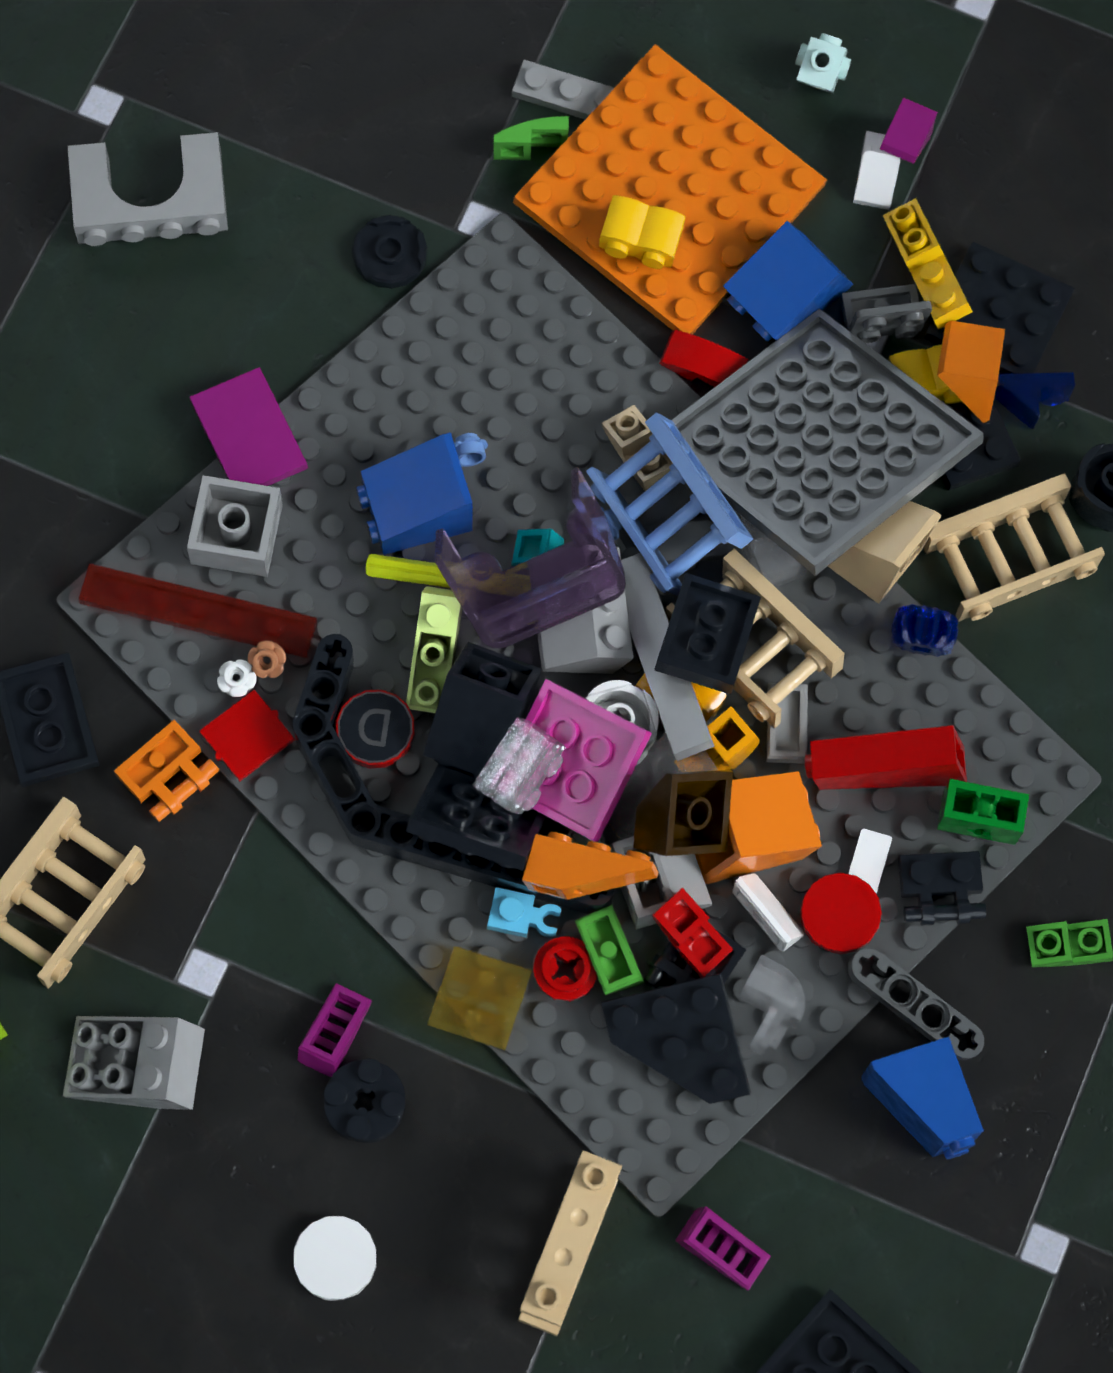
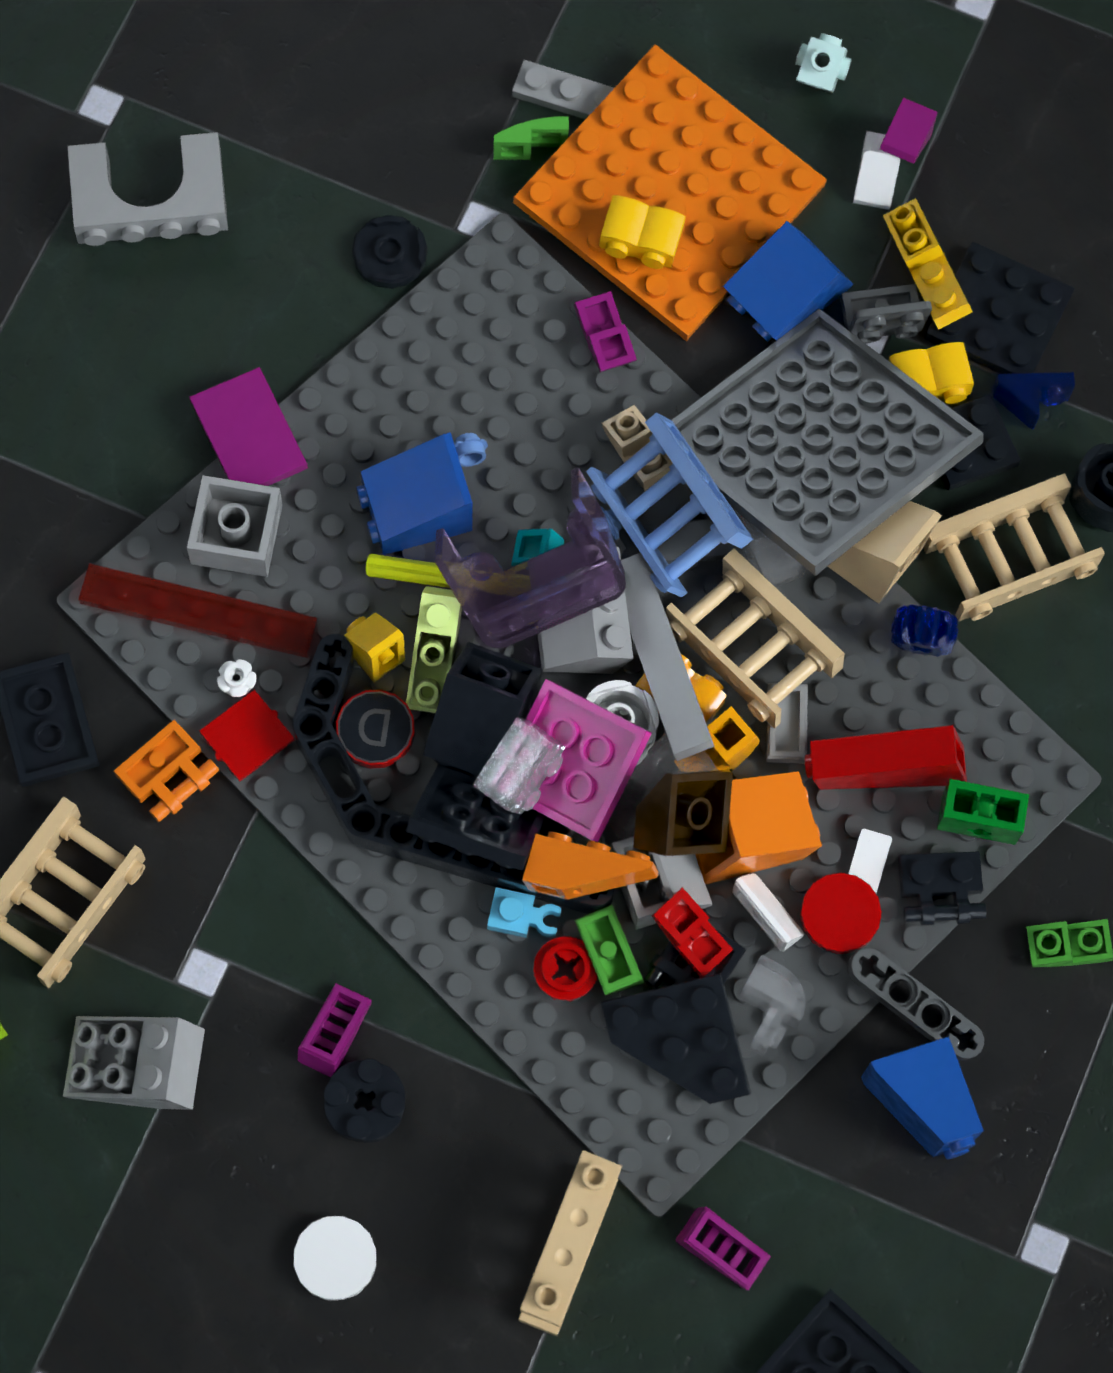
(271, 650): nougat plate -> none
(376, 645): none -> yellow slope
(480, 997): clear yellow slope -> none
(604, 332): none -> magenta slope
(700, 358): red slope -> none
(707, 633): black plate -> none
(972, 364): orange slope -> none

